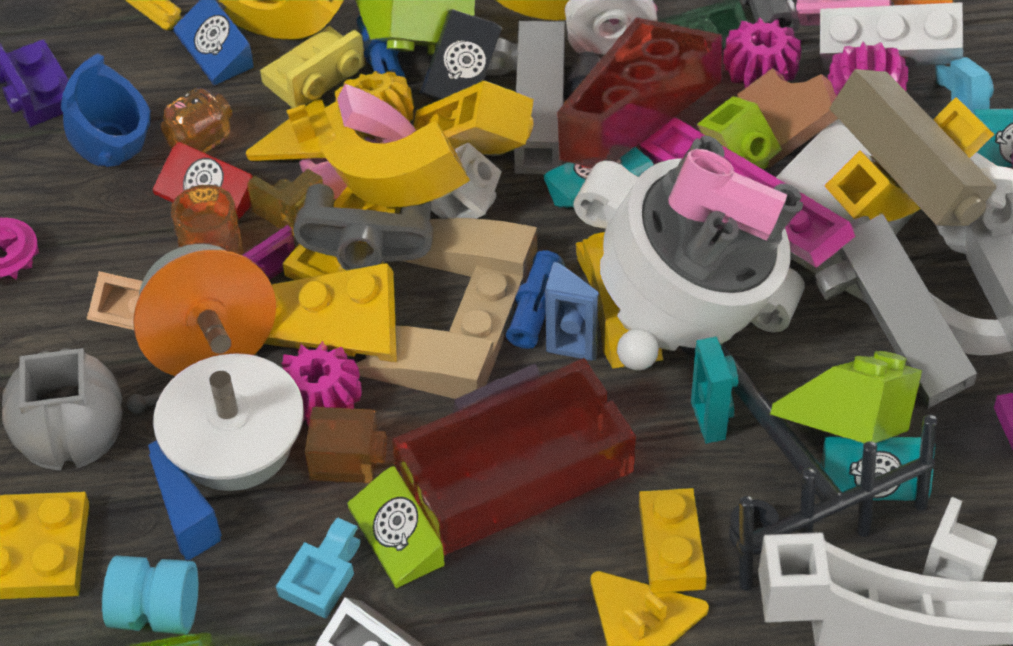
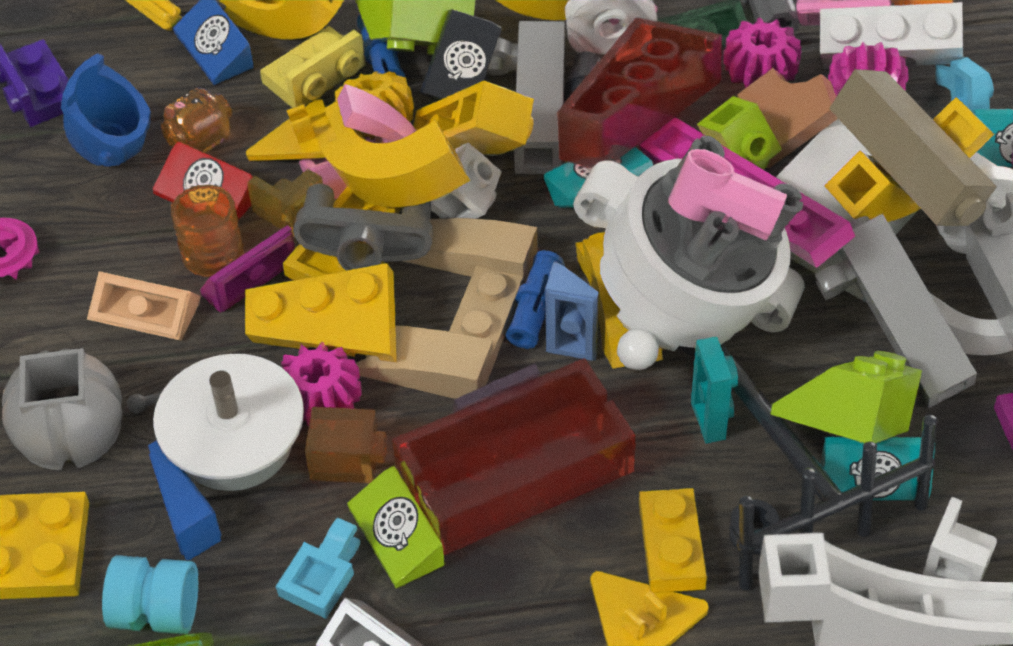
(201, 307): orange piece -> none

